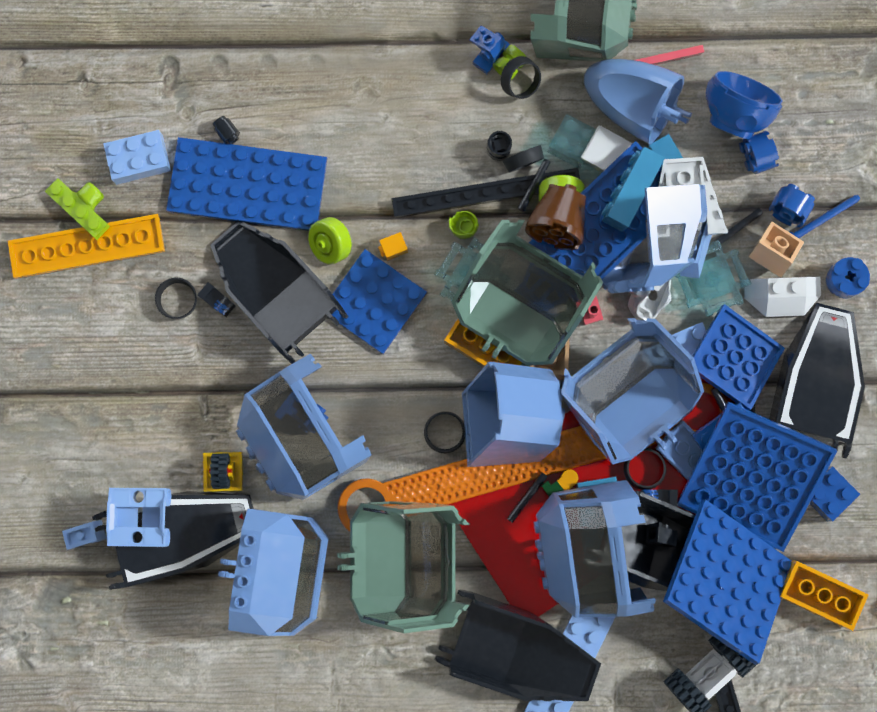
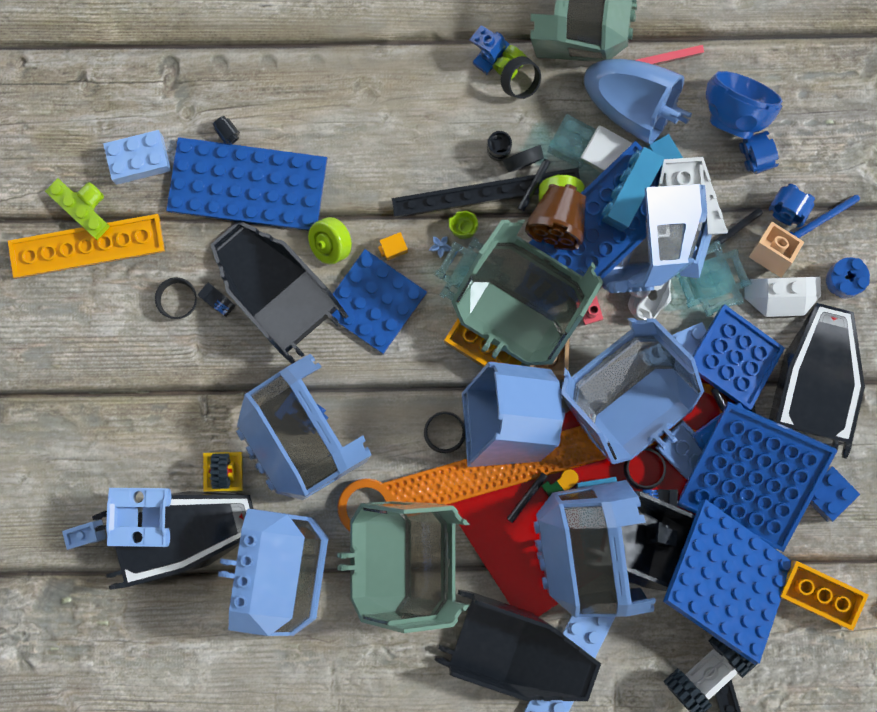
(441, 246): none -> light blue plant

